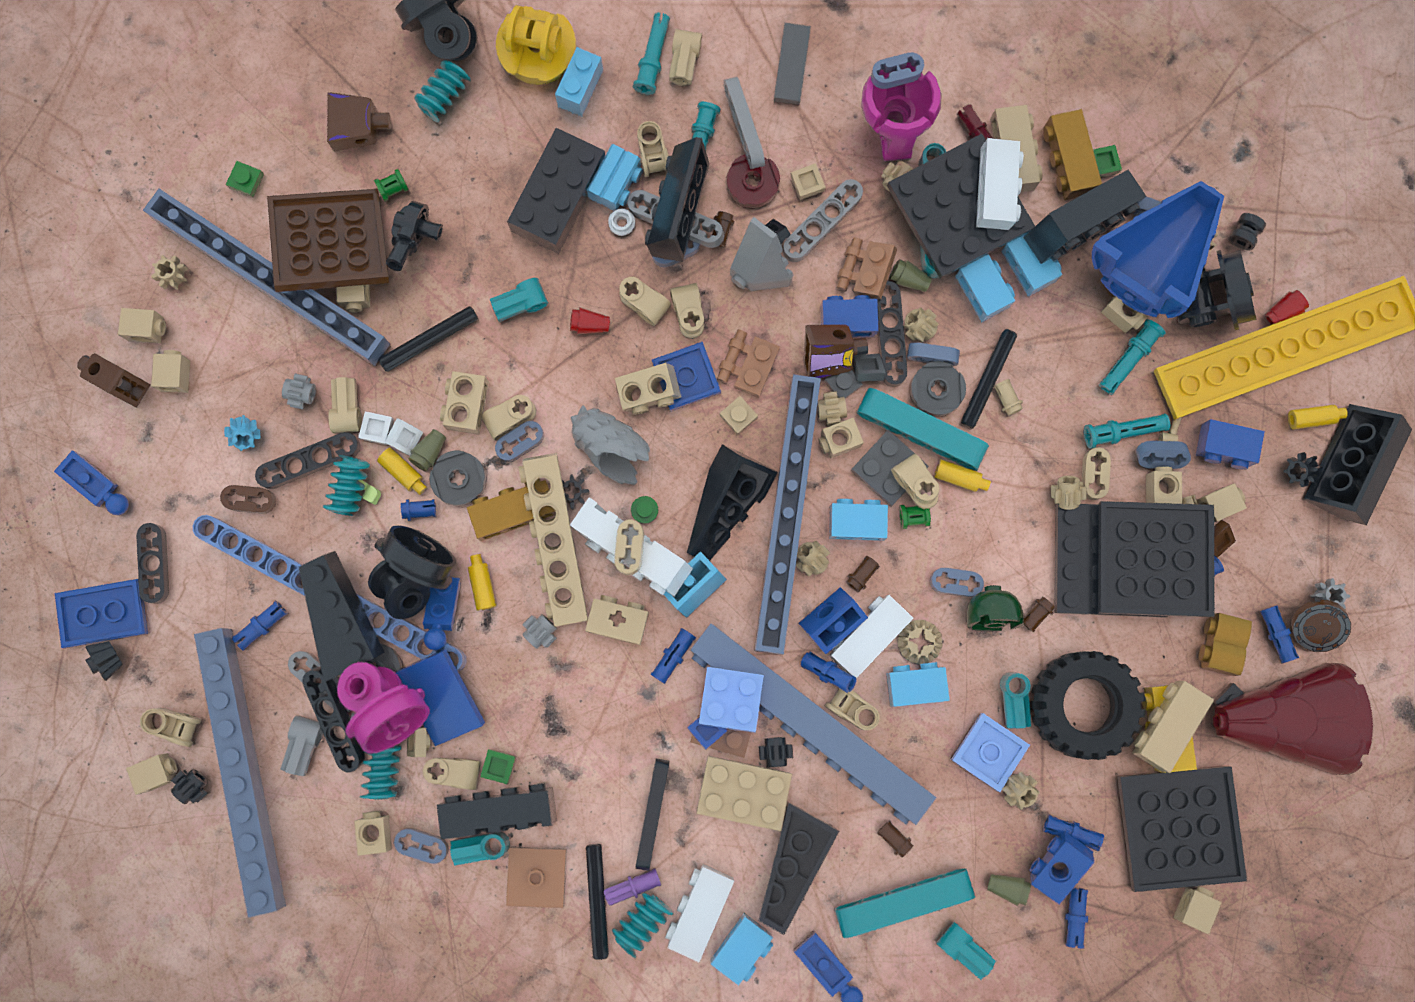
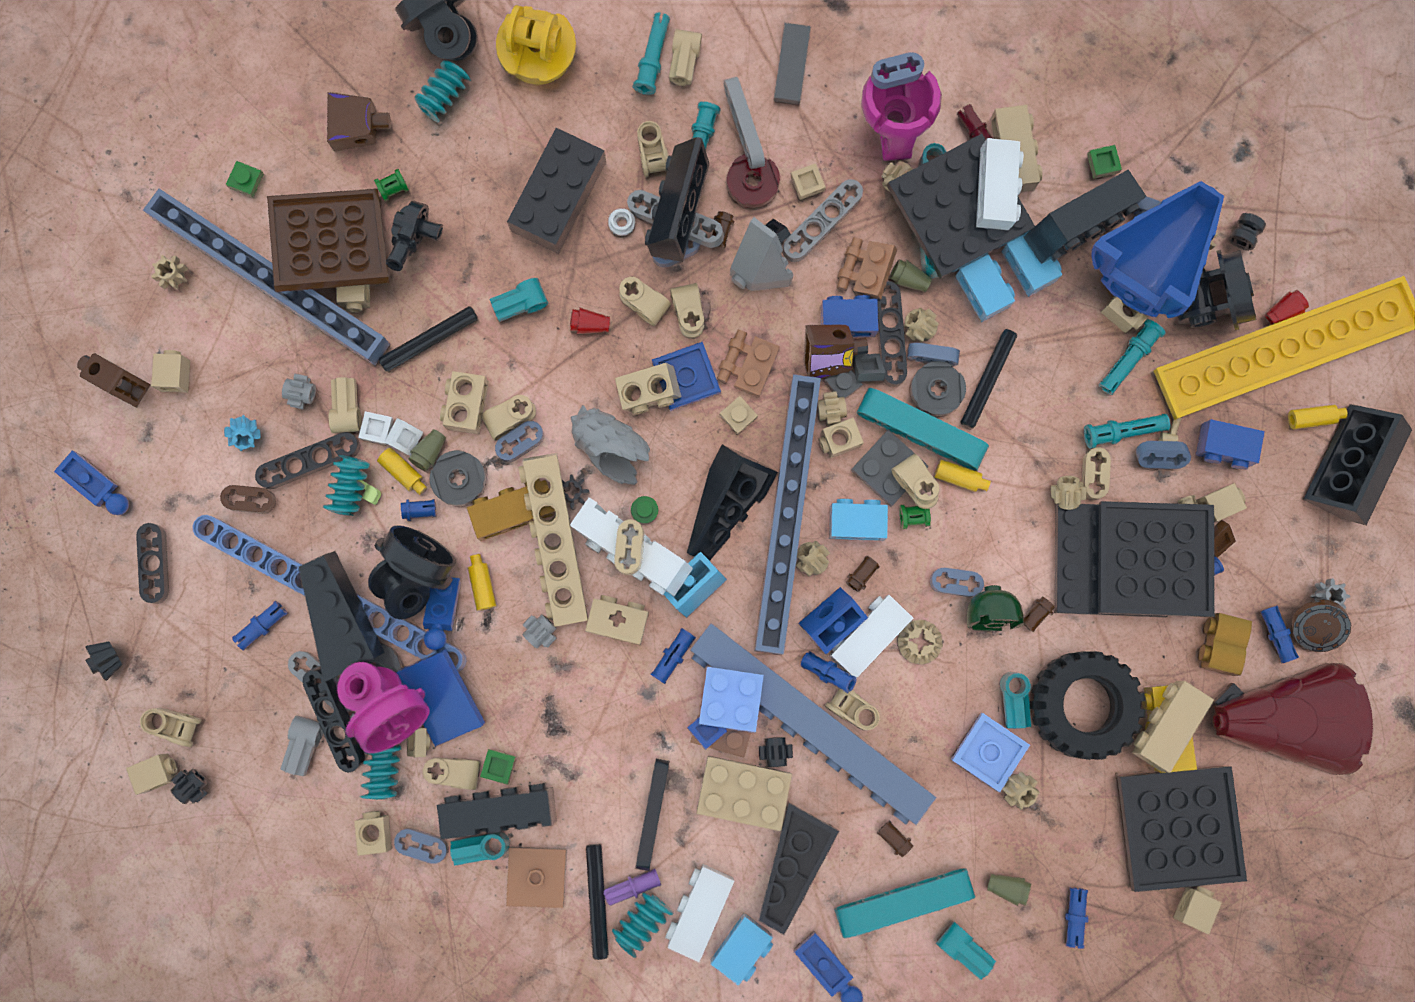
(100, 613): blue tile -> none
(141, 325): tan brick -> none
(240, 772): sand blue brick -> none
(579, 81): medium azure brick -> none
(615, 178): medium azure brick -> none
(917, 686): medium azure brick -> none
(1008, 397): tan pin -> none
(1056, 882): blue brick -> none
(1072, 154): pearl gold brick -> none
(1087, 837): blue pin -> none
(1174, 483): tan brick -> none
(1295, 473): black gear -> none

